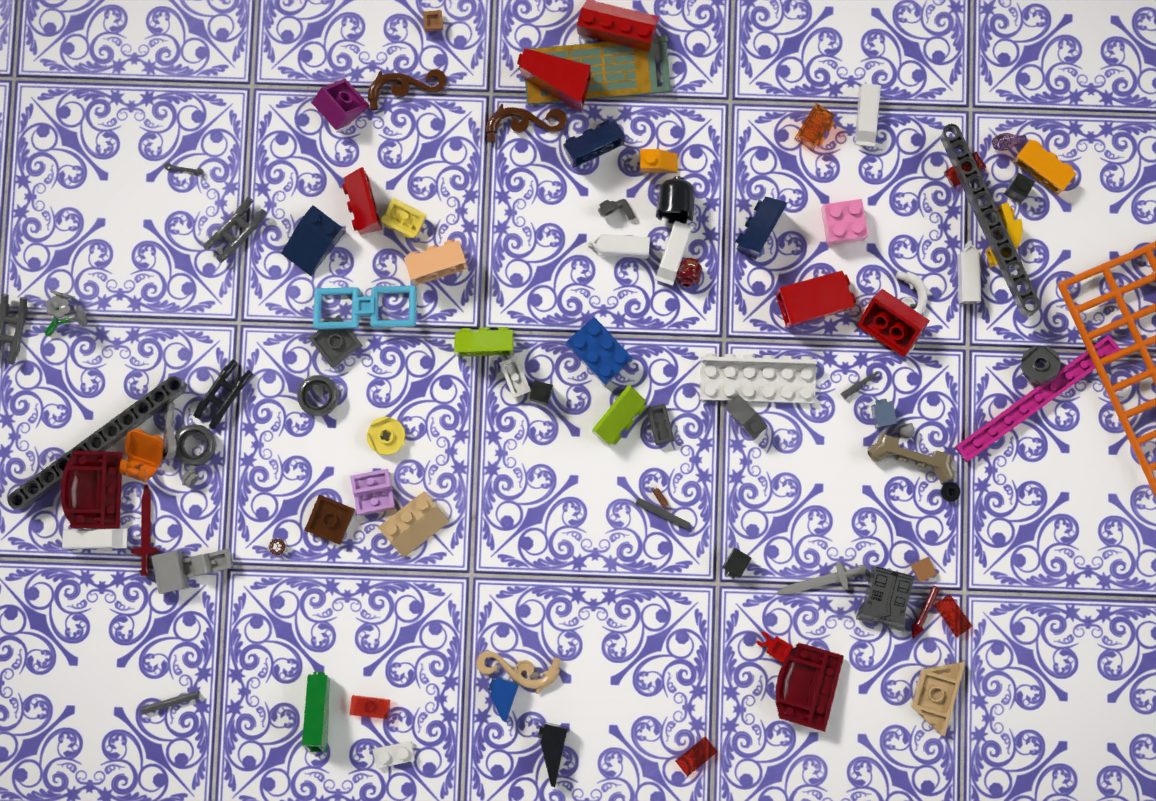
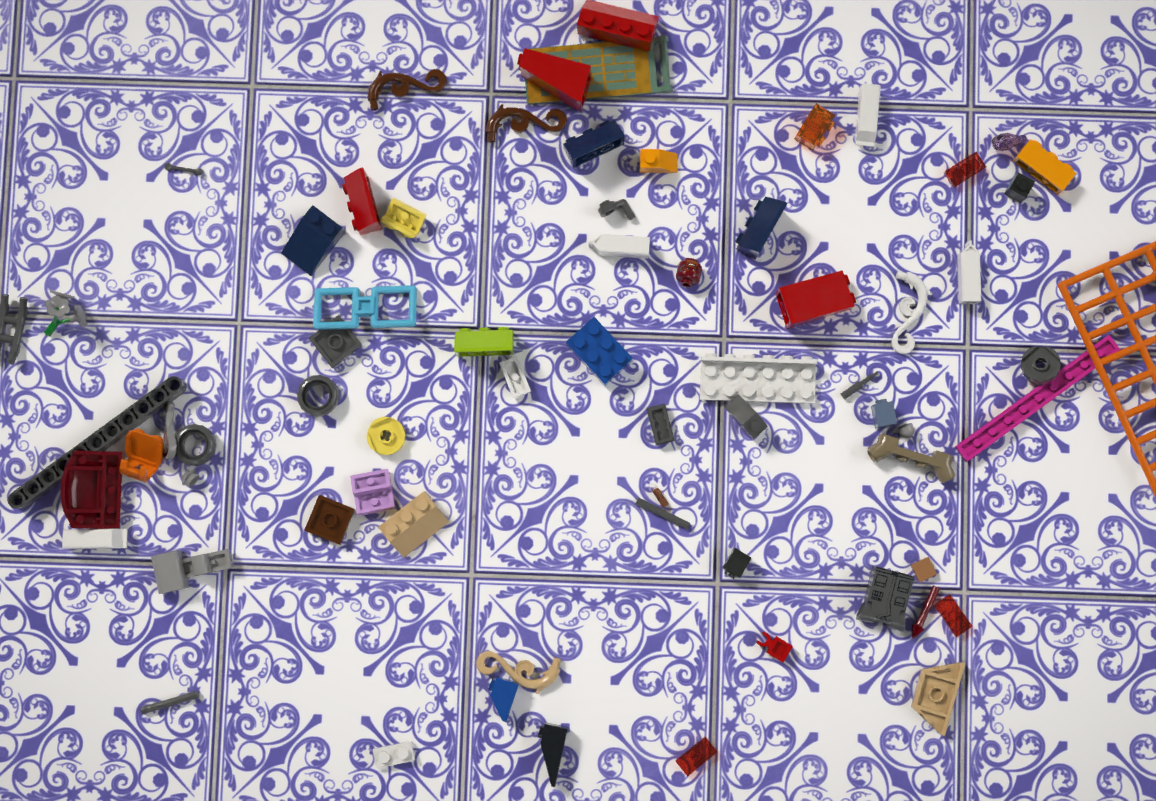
(145, 549): dark red sword -> none
(234, 391): black piece -> none
(235, 218): dark grey piece -> none
(277, 546): tile -> none
(316, 713): green slope -> none
(340, 103): magenta slope -> none
(370, 707): clear red plate -> none
(433, 21): medium nougat plate -> none
(435, 262): light nougat brick -> none
(541, 392): pearl dark grey brick -> none
(619, 416): lime slope -> none
(673, 253): white piece -> none
(676, 201): black cylinder -> none
(807, 686): dark red slope -> none
(841, 575): light grey sword -> none
(844, 222): bright pink brick -> none
(893, 322): red slope -> none
(944, 491): black plate -> none
(989, 229): dark grey beam -> none
(1013, 227): yellow arch -> none

